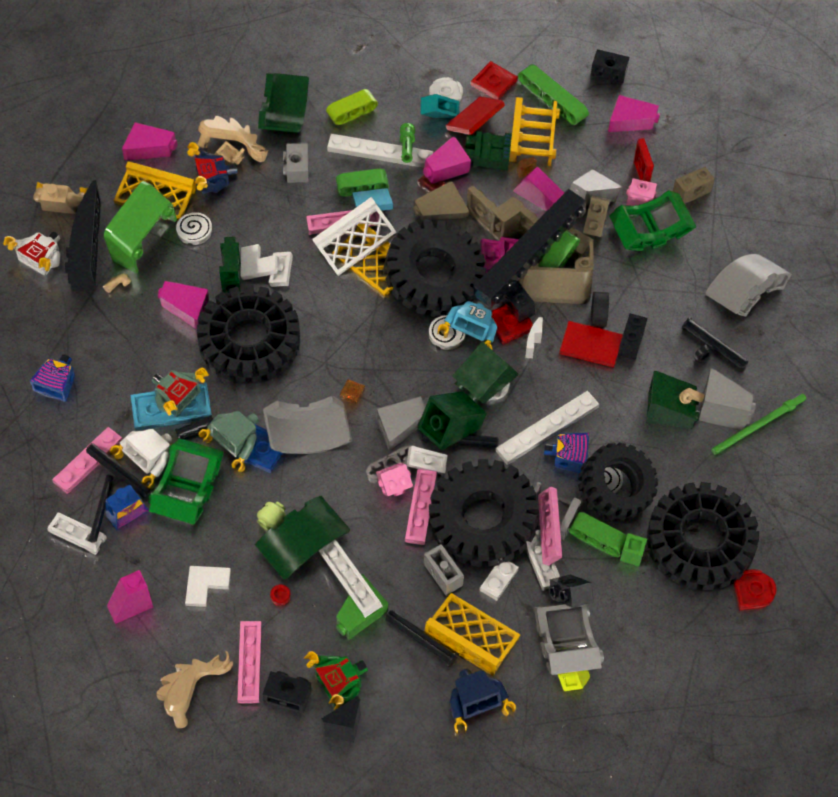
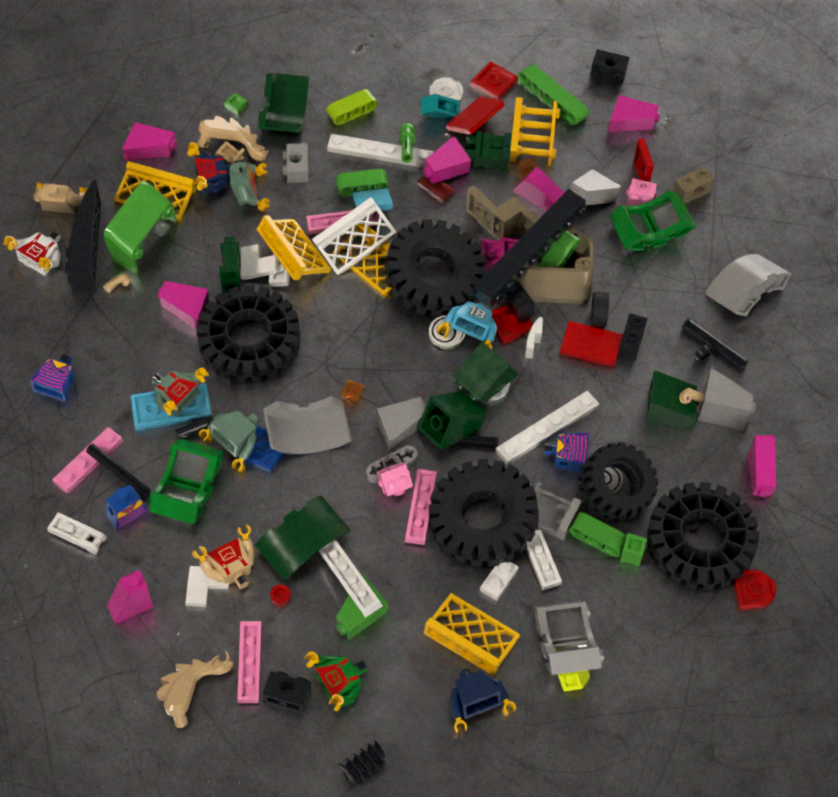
(101, 509): black bar -> none
(146, 450): white torso -> none
(194, 228): white tile -> none
(229, 562): none -> torso
(236, 103): none -> bright green tile
(244, 184): none -> sand green torso
(271, 515): yellowish green head -> none
(286, 252): none -> yellow fence
(343, 721): black slope -> none
(362, 762): none -> black piece
(422, 637): black axle -> none
(426, 460): white plate -> none
(441, 204): dark tan slope -> none
(443, 569): light grey brick -> none
(549, 526): bright pink plate -> none
(571, 590): black brick -> none
(596, 216): dark tan brick -> none
(762, 465): none -> dark pink slope
(787, 406): bright green bar -> none

